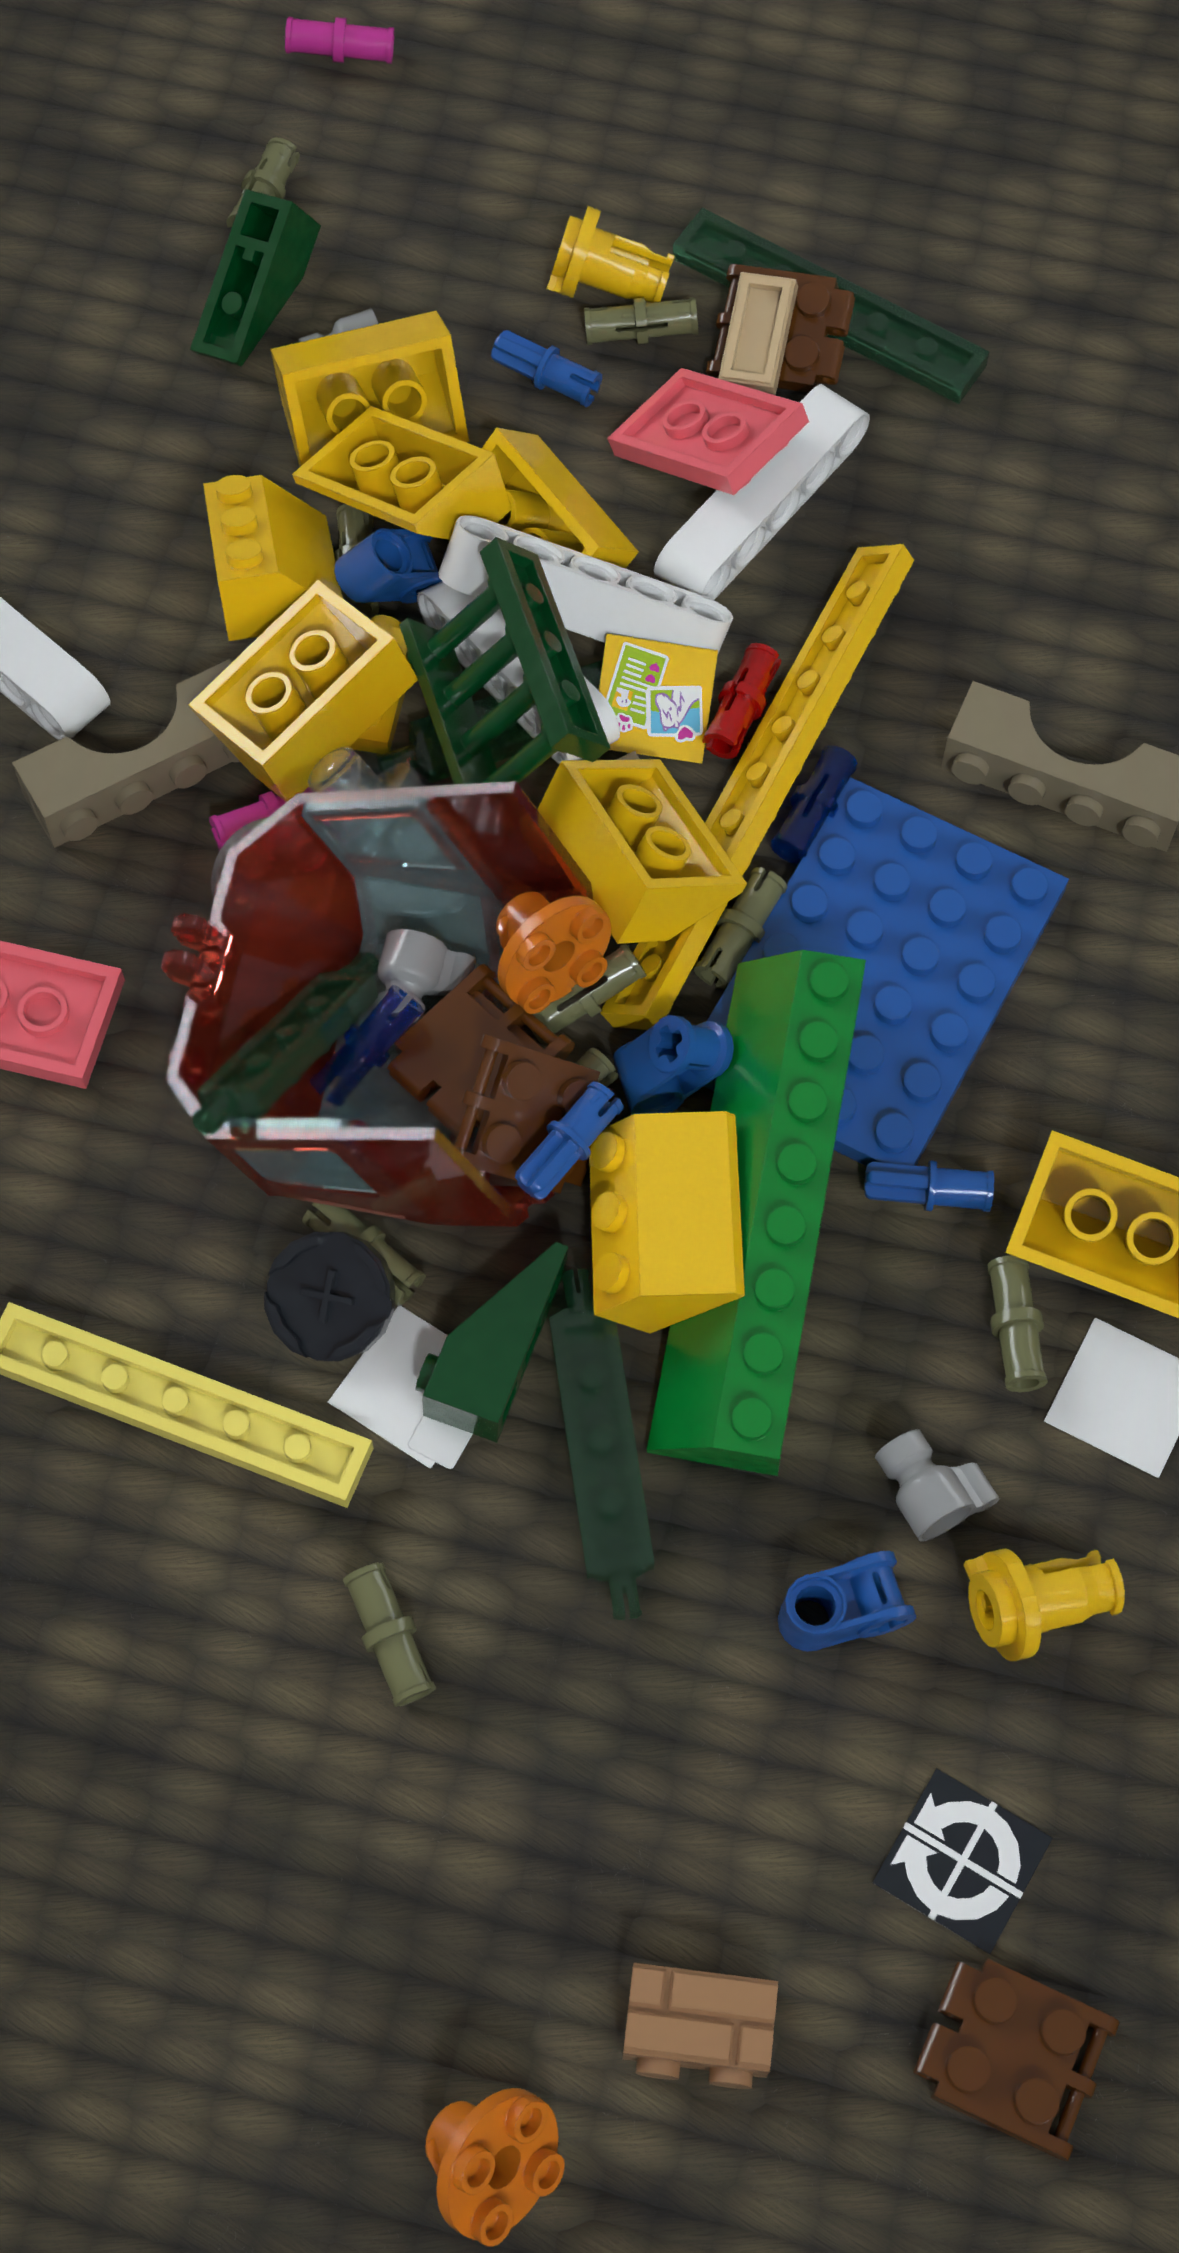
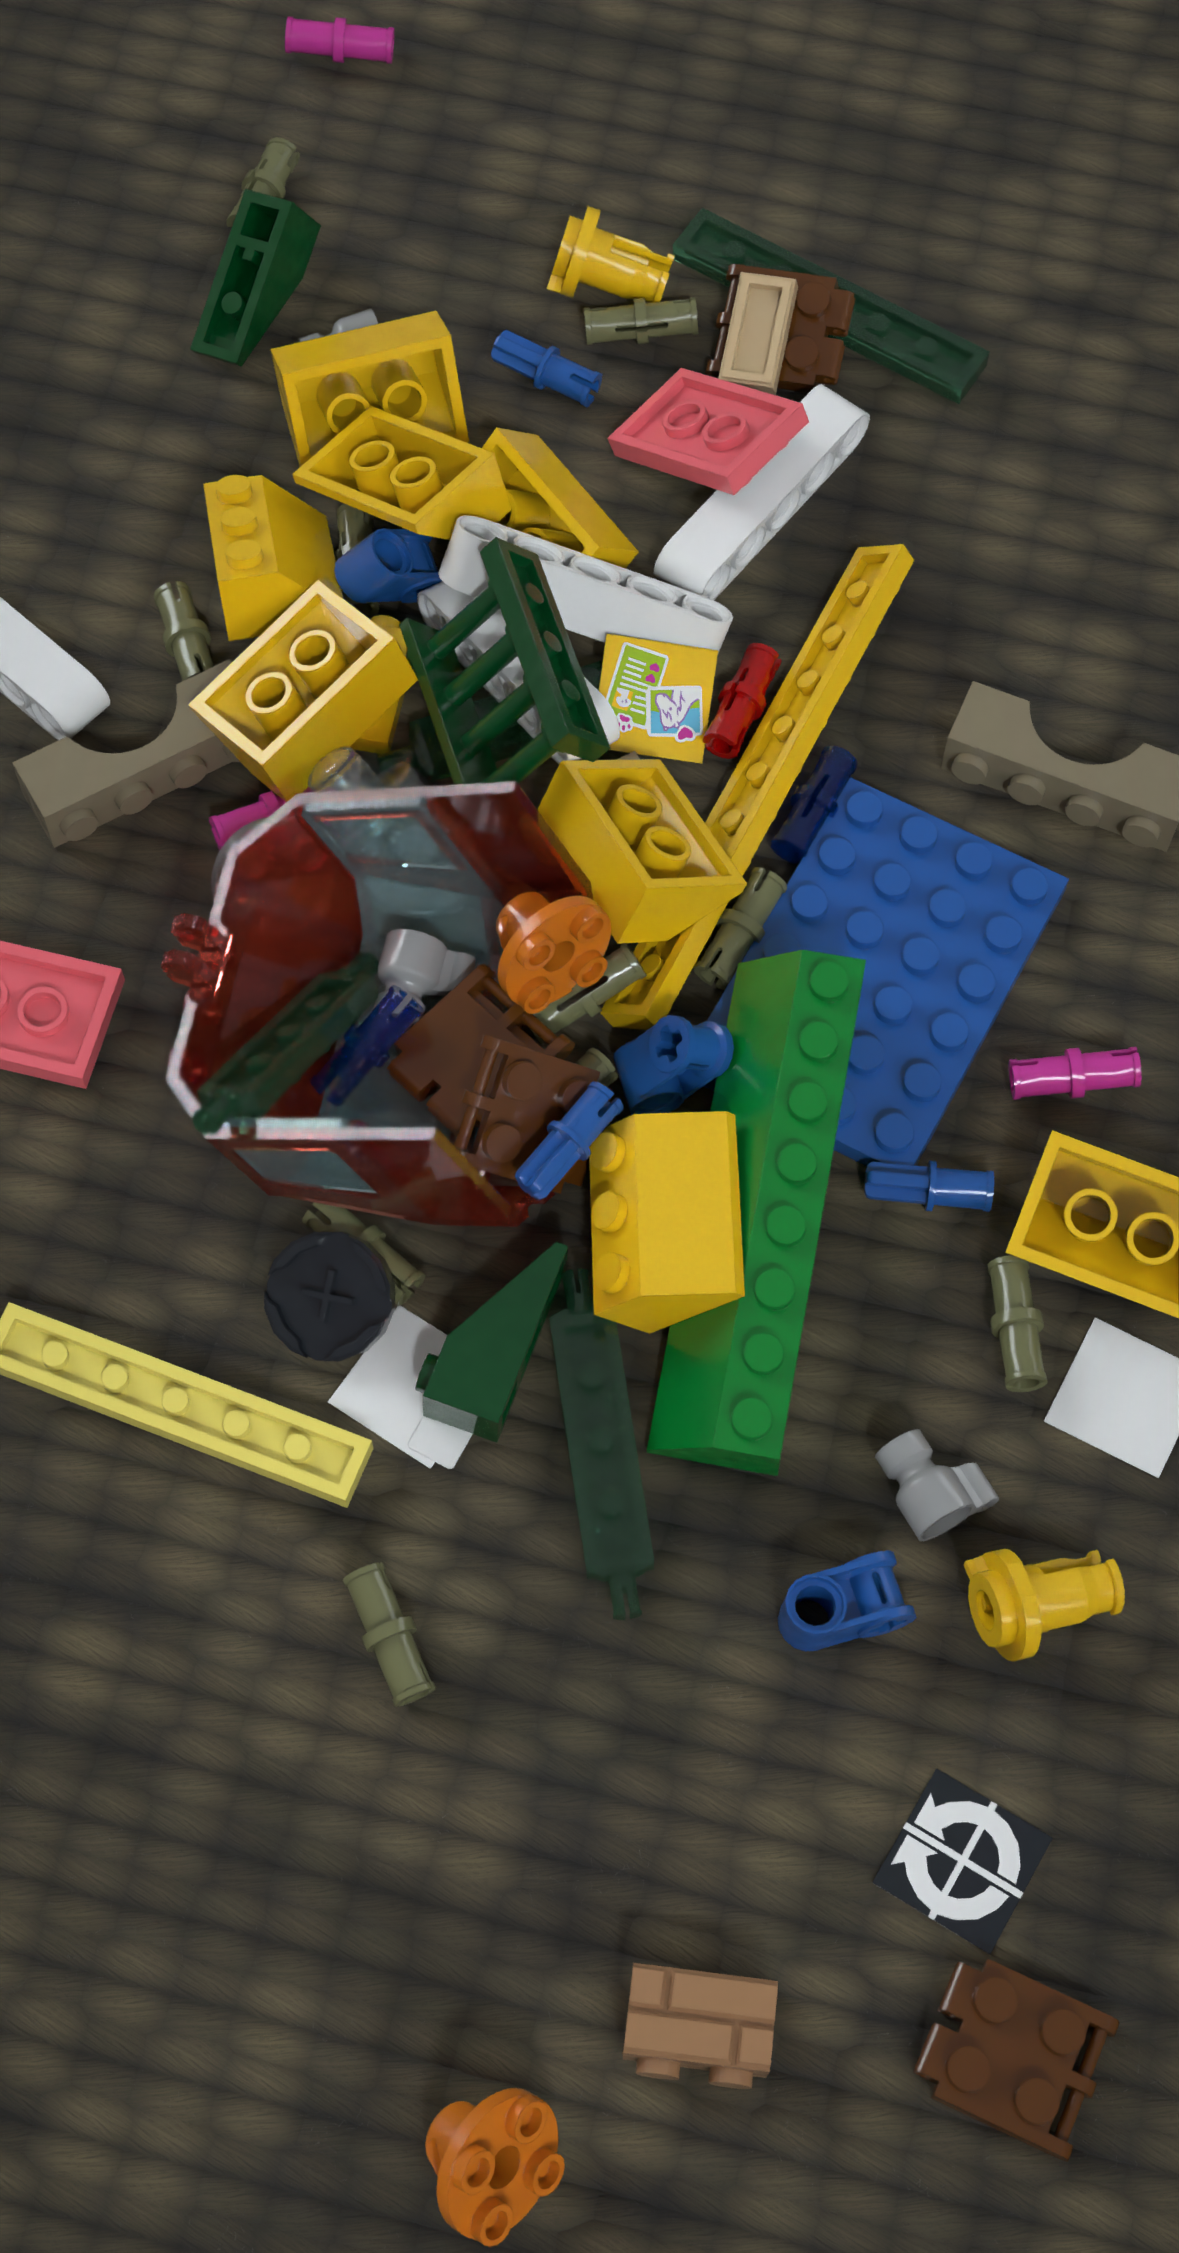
(184, 633): none -> olive pin
(1074, 1073): none -> dark pink pin

